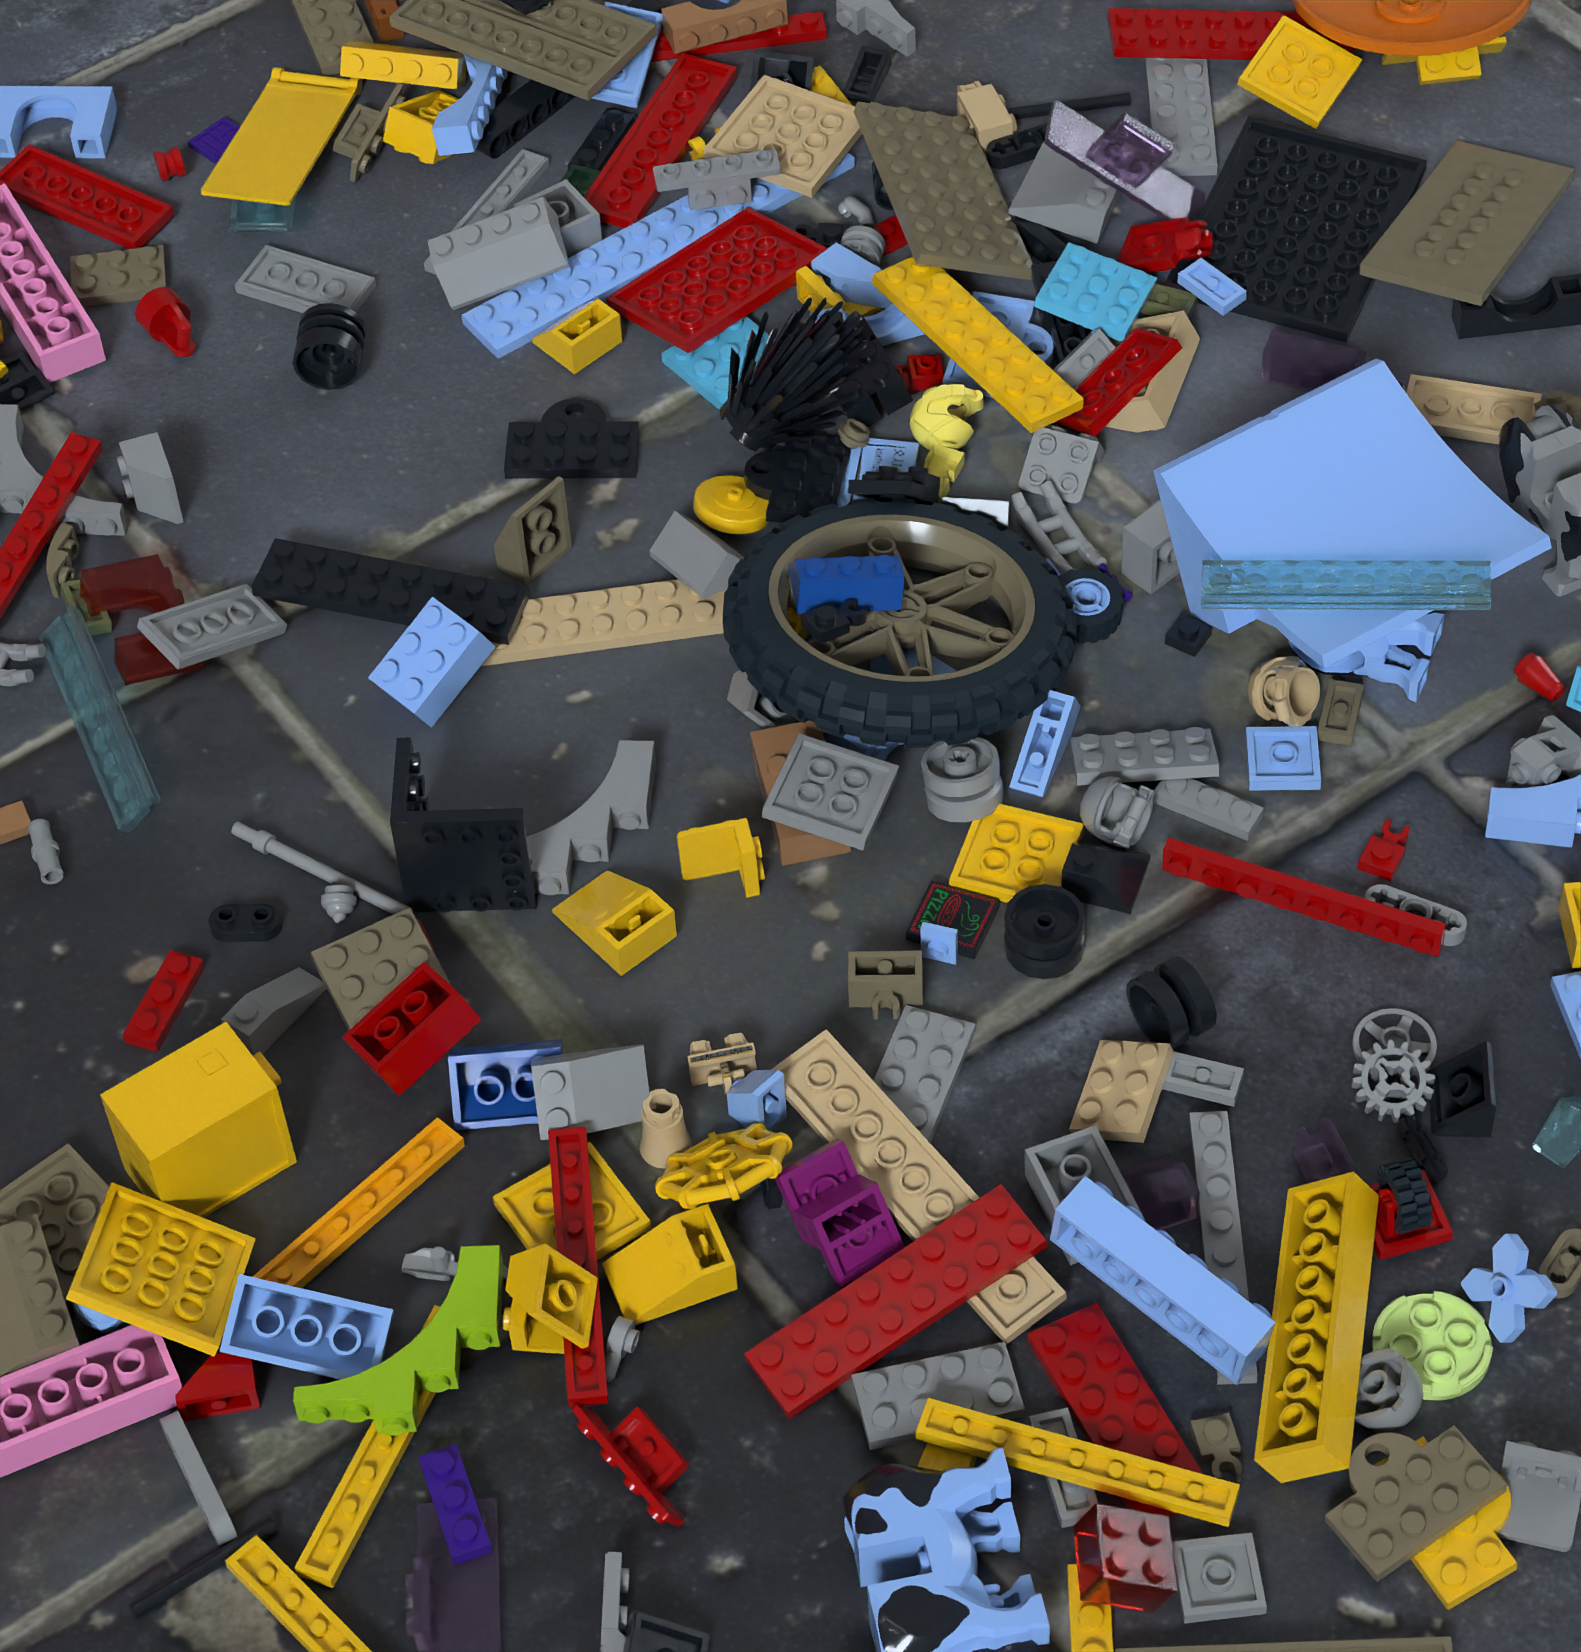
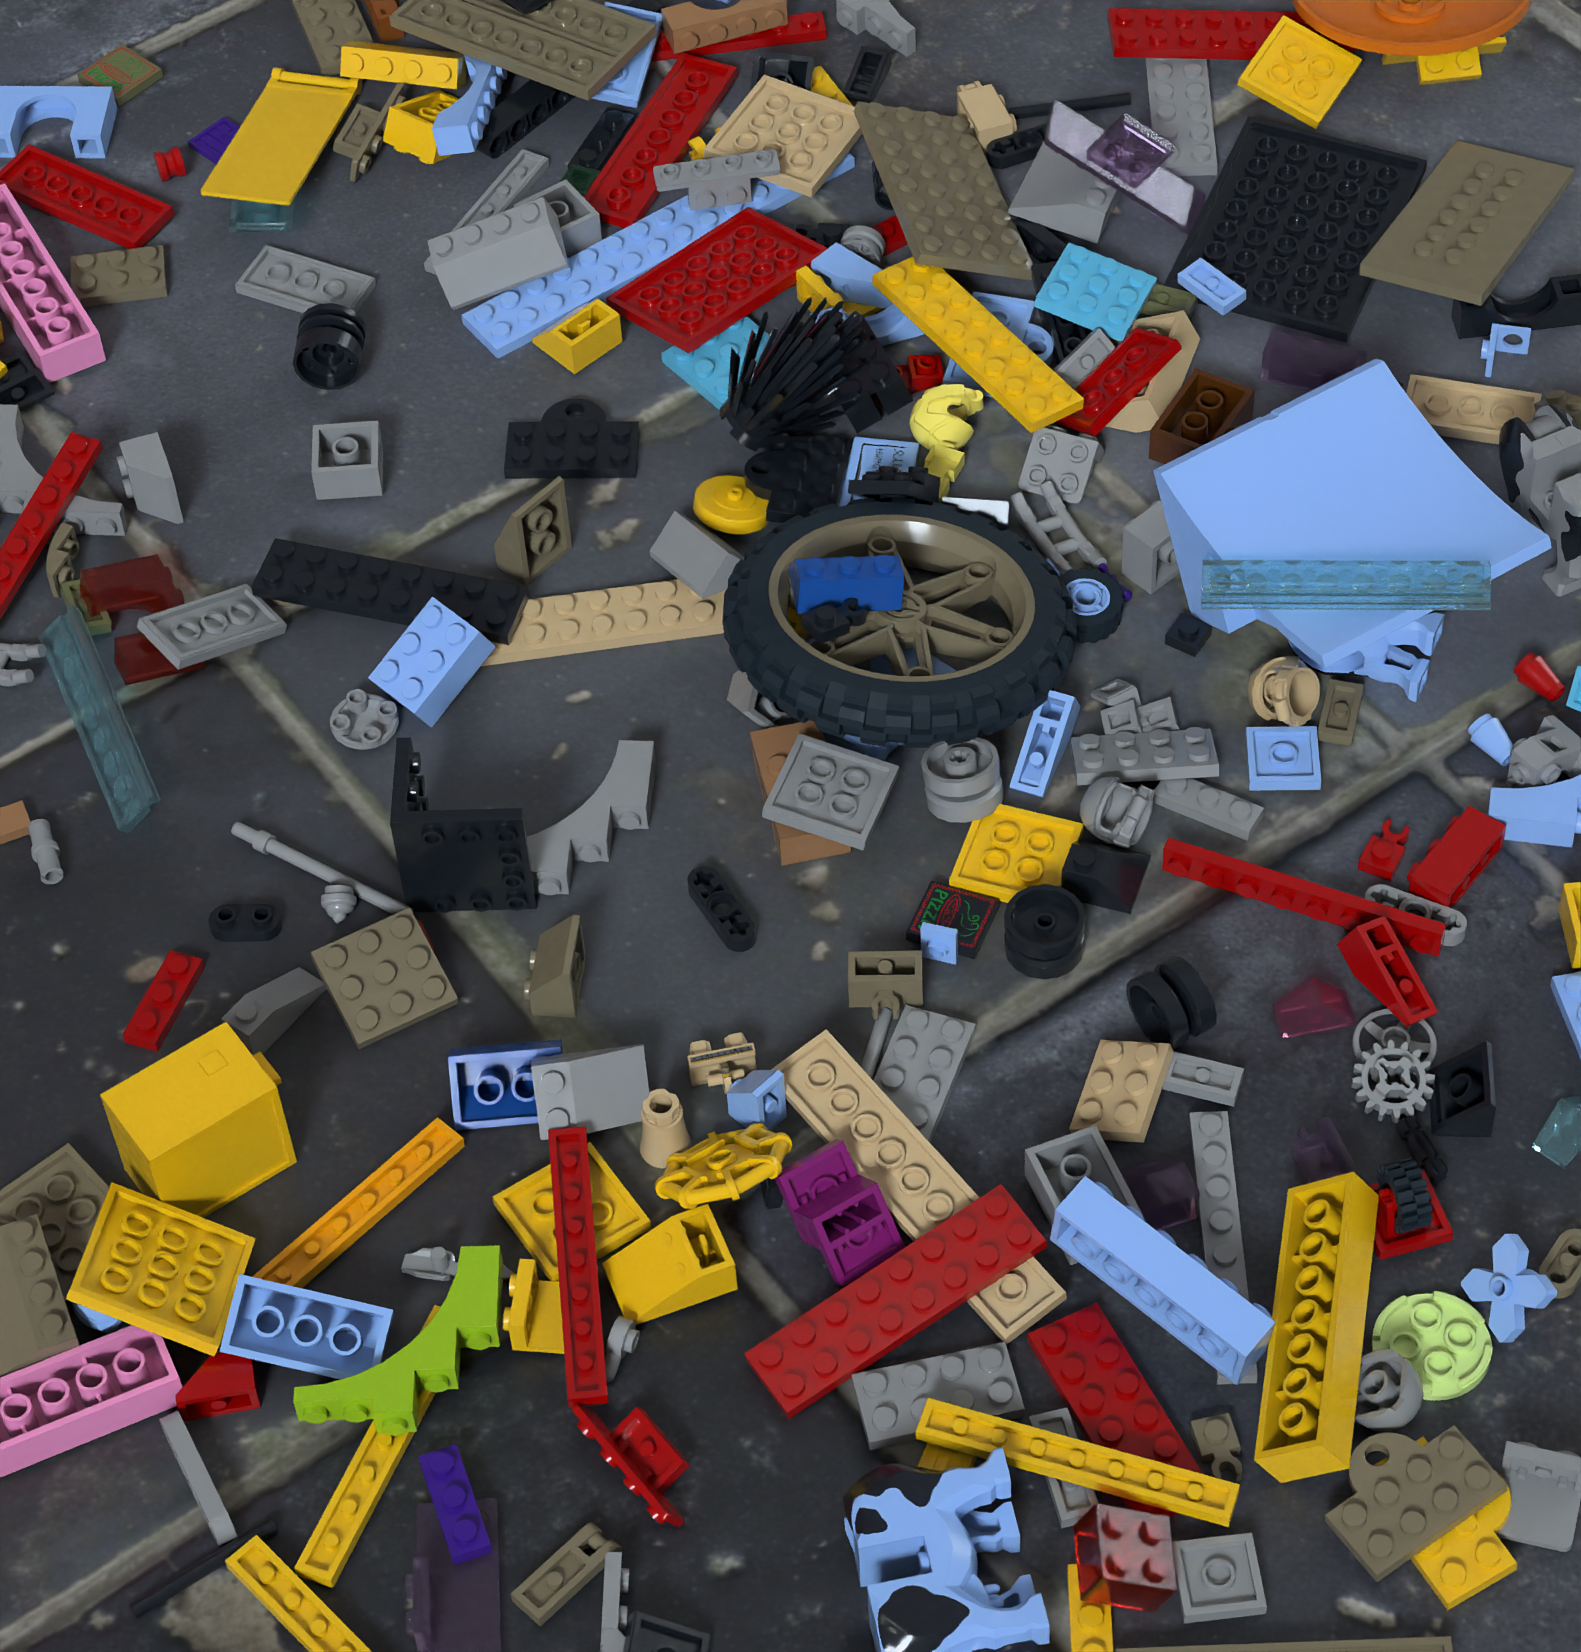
(123, 71): none -> olive tile
(166, 320): red piece -> none
(347, 460): none -> light grey brick
(364, 720): none -> light grey dish
(411, 1028): red brick -> none
(553, 1291): yellow slope -> none
(557, 970): none -> dark tan slope
(563, 1574): none -> dark tan plate
(618, 920): yellow slope -> none
(721, 922): none -> black beam
(722, 850): yellow bracket -> none
(853, 206): light grey arm -> none
(854, 434): dark tan plate -> none
(876, 1041): none -> light grey bar
(1116, 693): none -> light grey slope
(1140, 719): none -> light grey slope
(1165, 243): red plate -> none
(1198, 414): none -> reddish brown brick
(1312, 1009): none -> clear pink slope
(1386, 971): none -> red slope
(1457, 858): none -> red brick
(1491, 738): none -> light blue cone
(1498, 343): none -> light blue bracket

